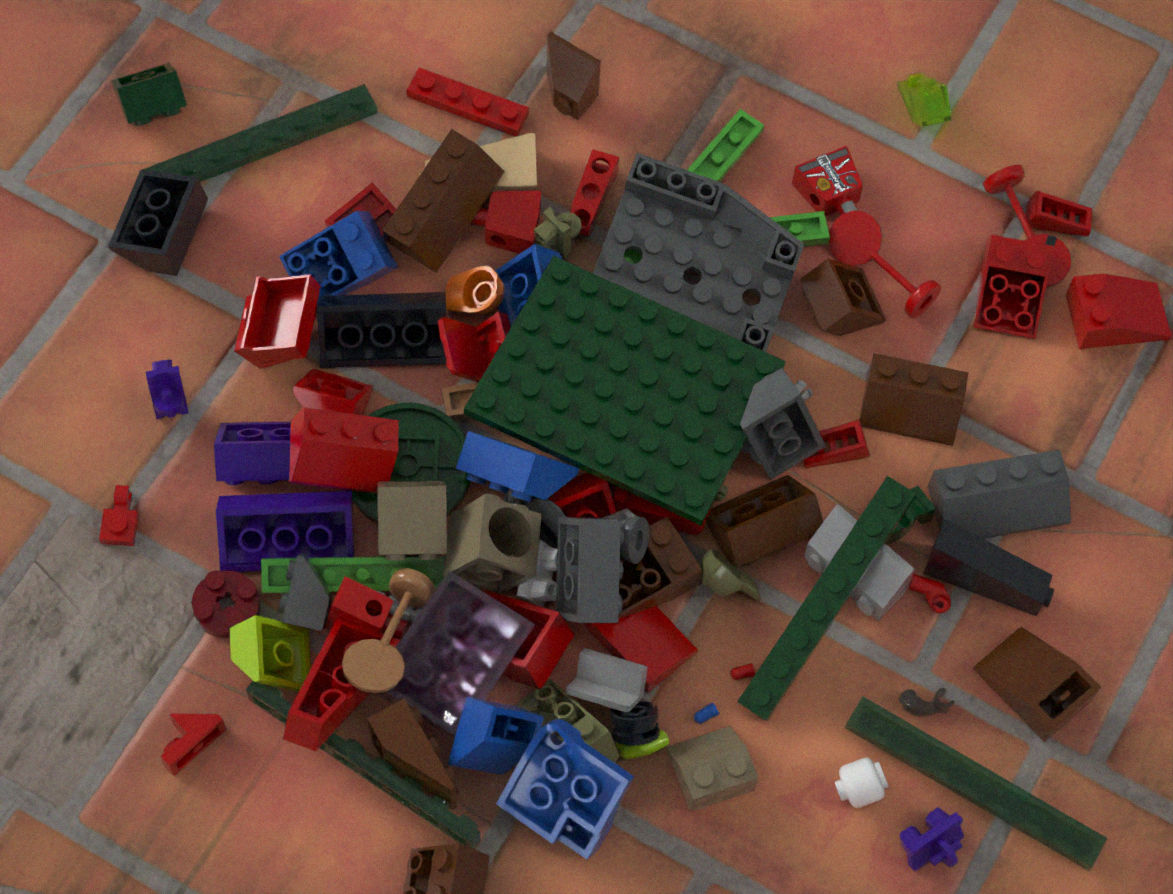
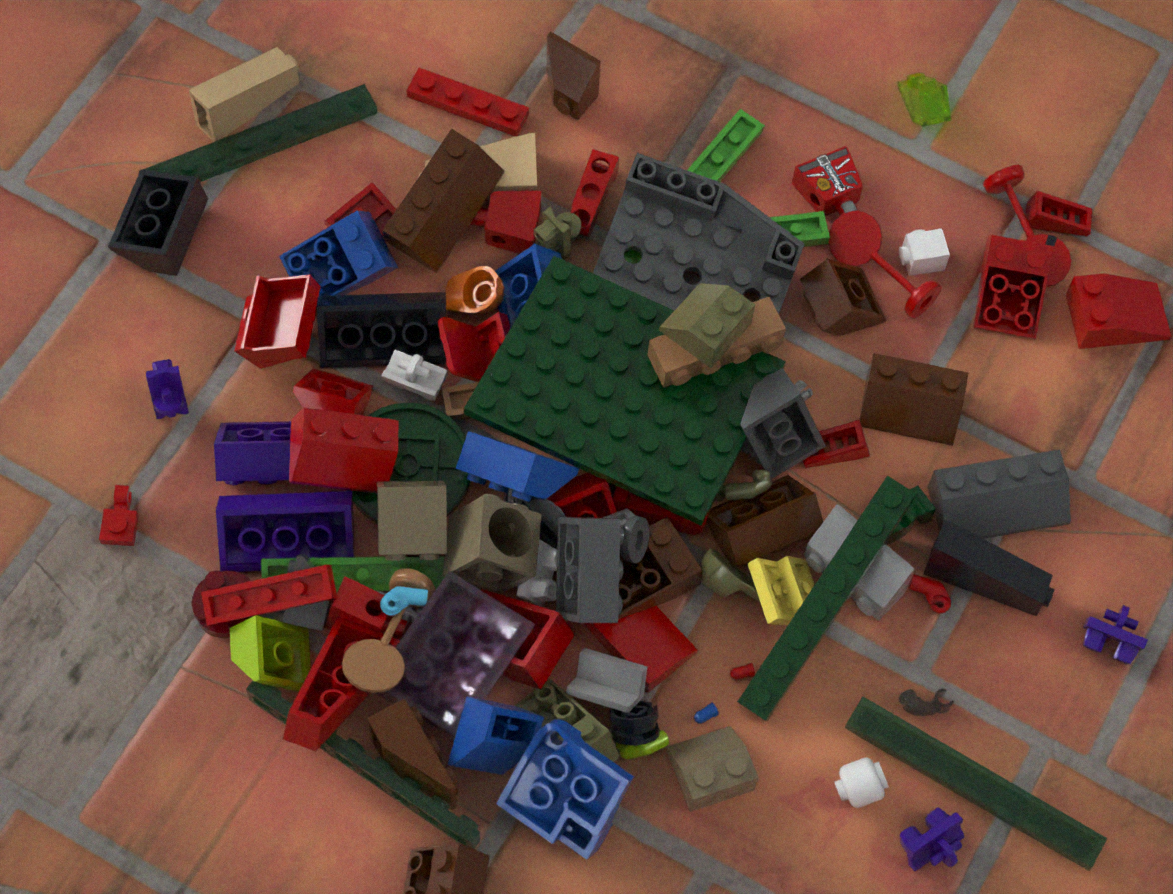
(149, 94): dark green slope -> none
(197, 733): red slope -> none
(242, 92): none -> tan slope
(269, 595): none -> red plate
(401, 597): none -> medium azure arm
(414, 375): none -> white hips
(677, 365): none -> medium nougat arch
(709, 321): none -> olive slope
(749, 489): none -> olive arm
(781, 586): none -> light yellow slope
(924, 252): none -> white brick
(1037, 682): reddish brown slope -> none
(1128, 643): none -> dark purple hips

